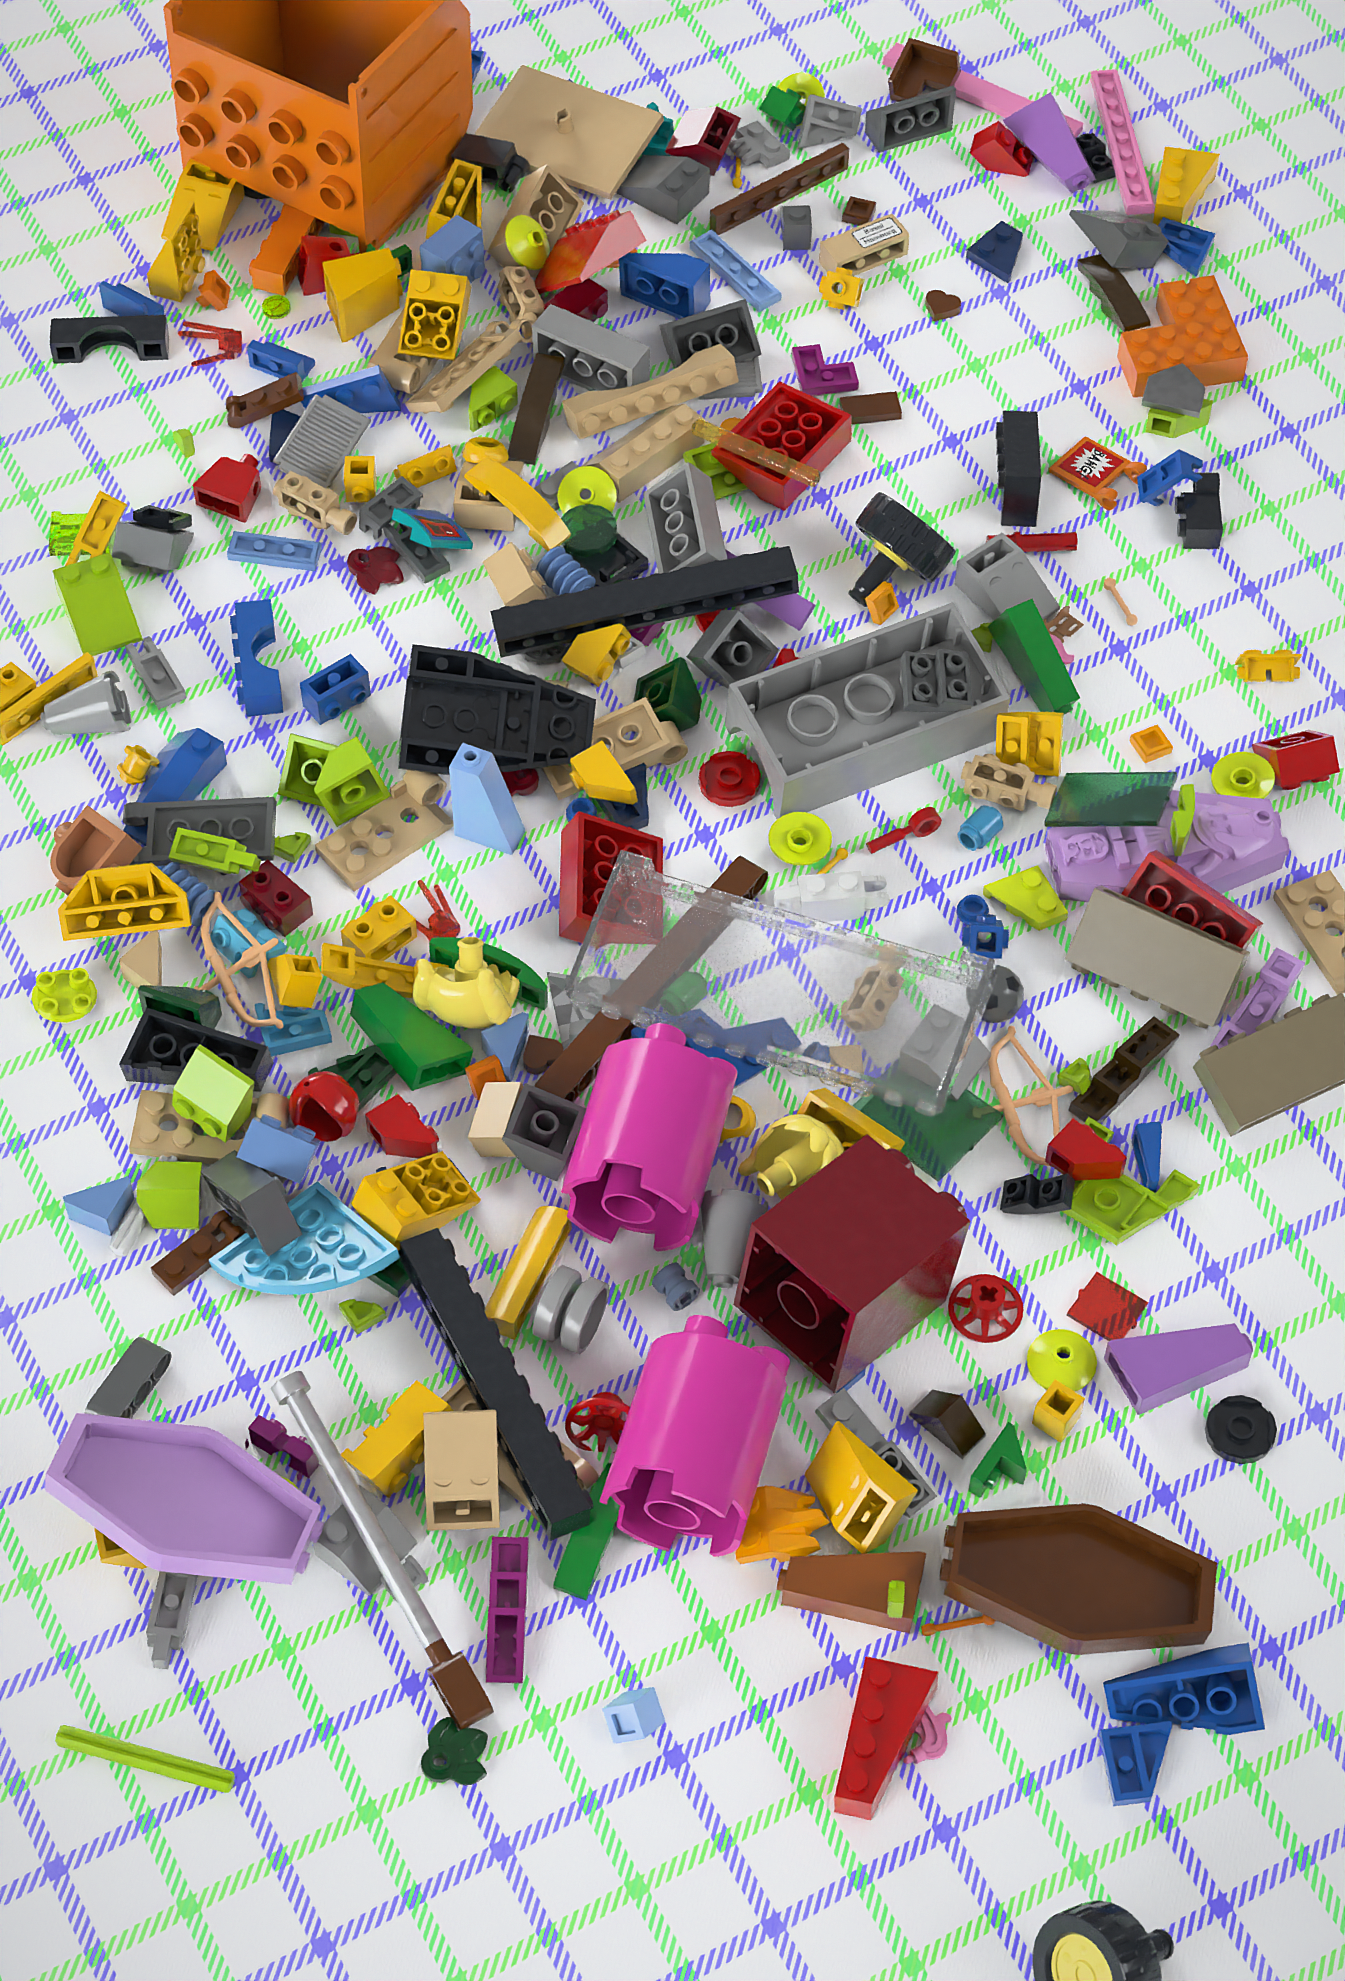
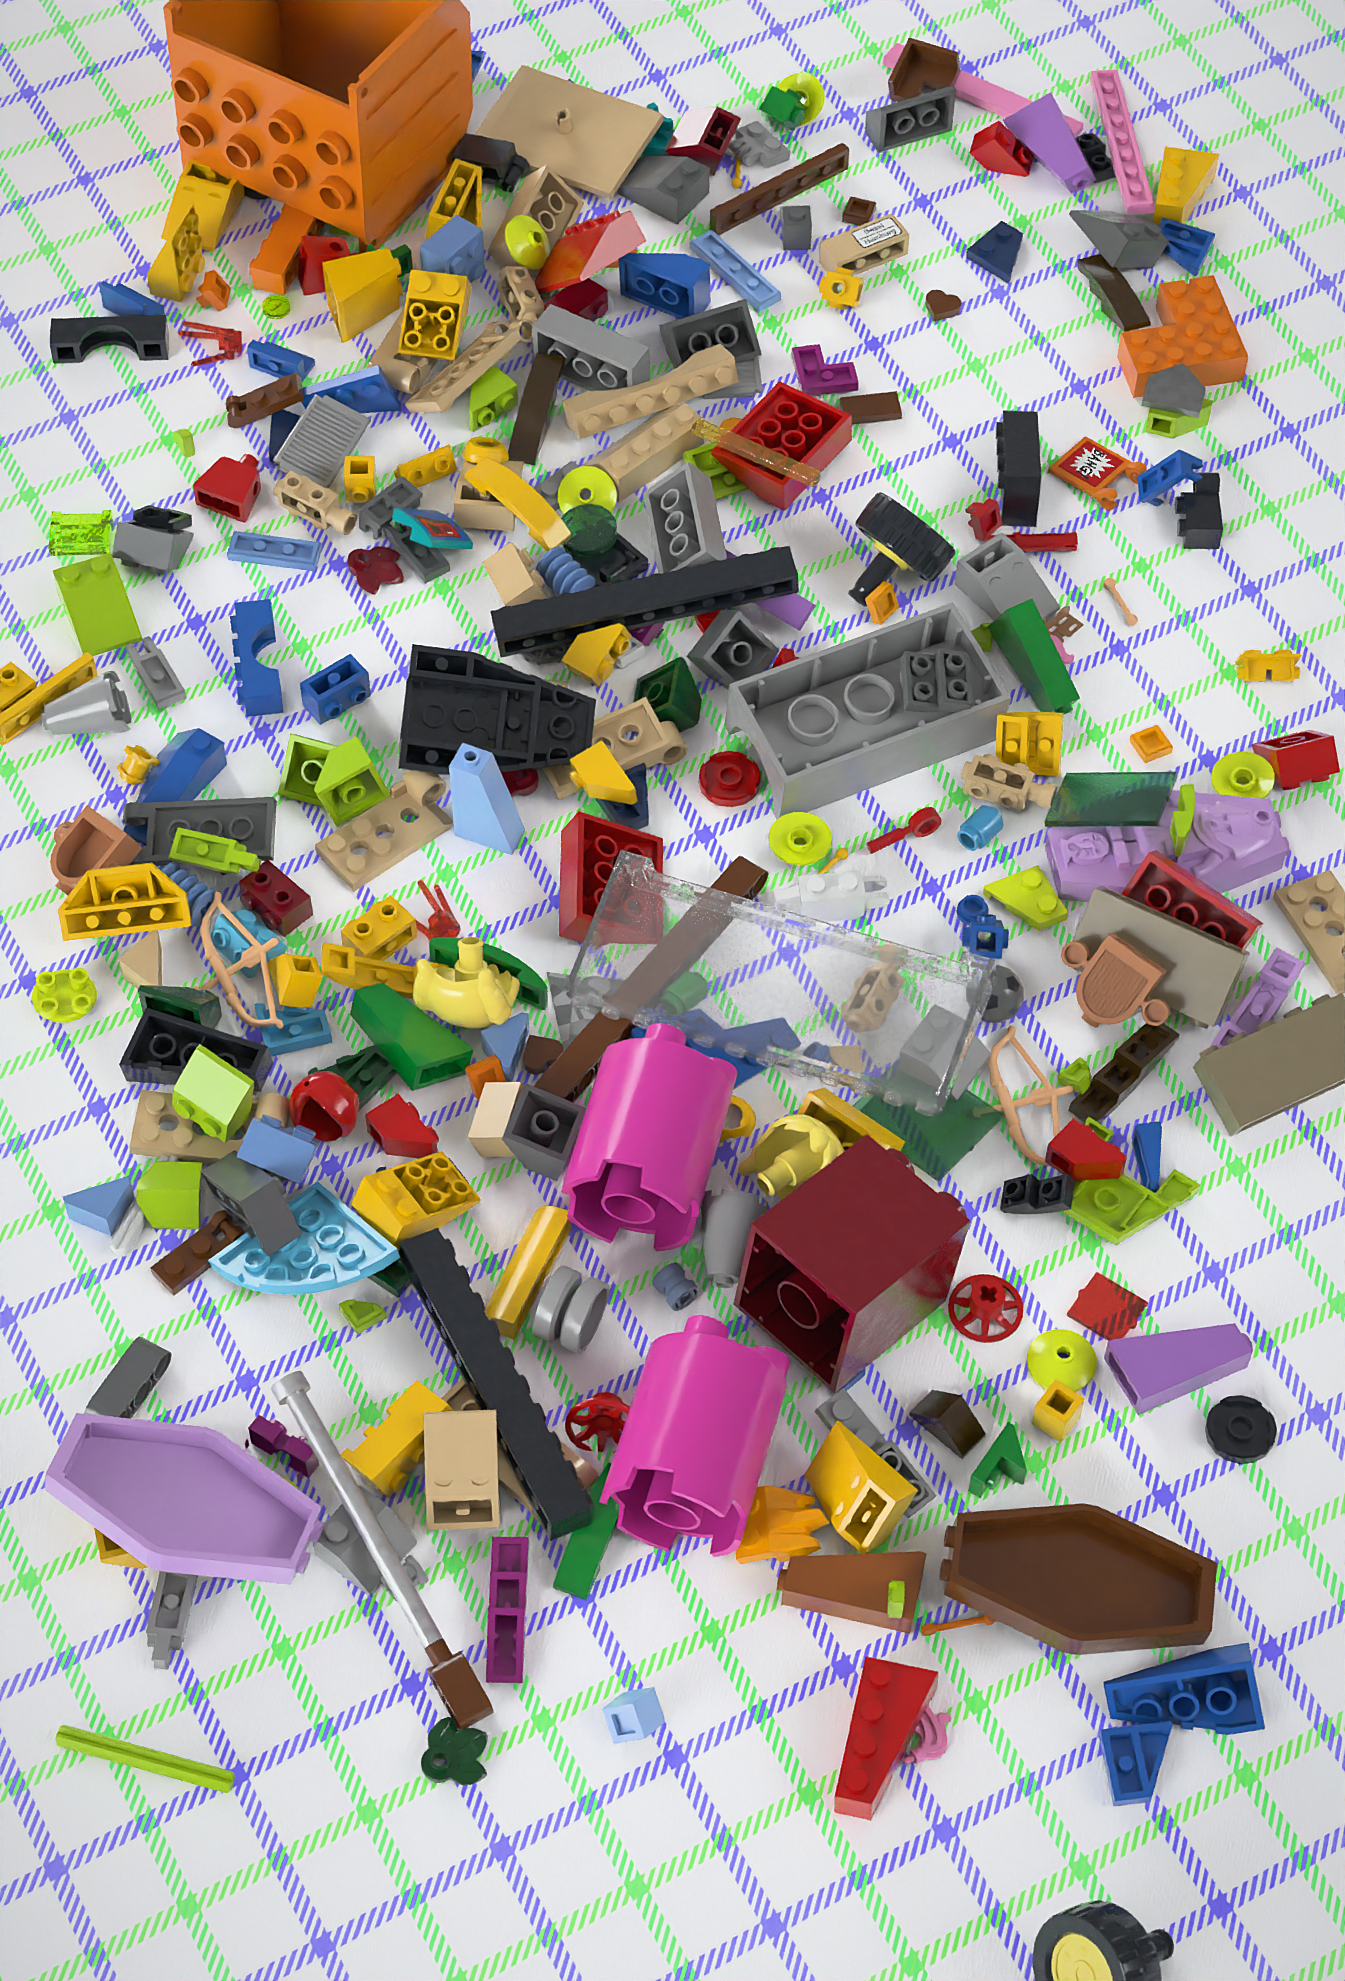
(98, 526): yellow hinge -> none
(291, 846): lime tile -> none
(580, 804): blue plate -> none
(828, 121): light grey wing -> none
(984, 518): none -> red tile
(1116, 982): none -> nougat piece

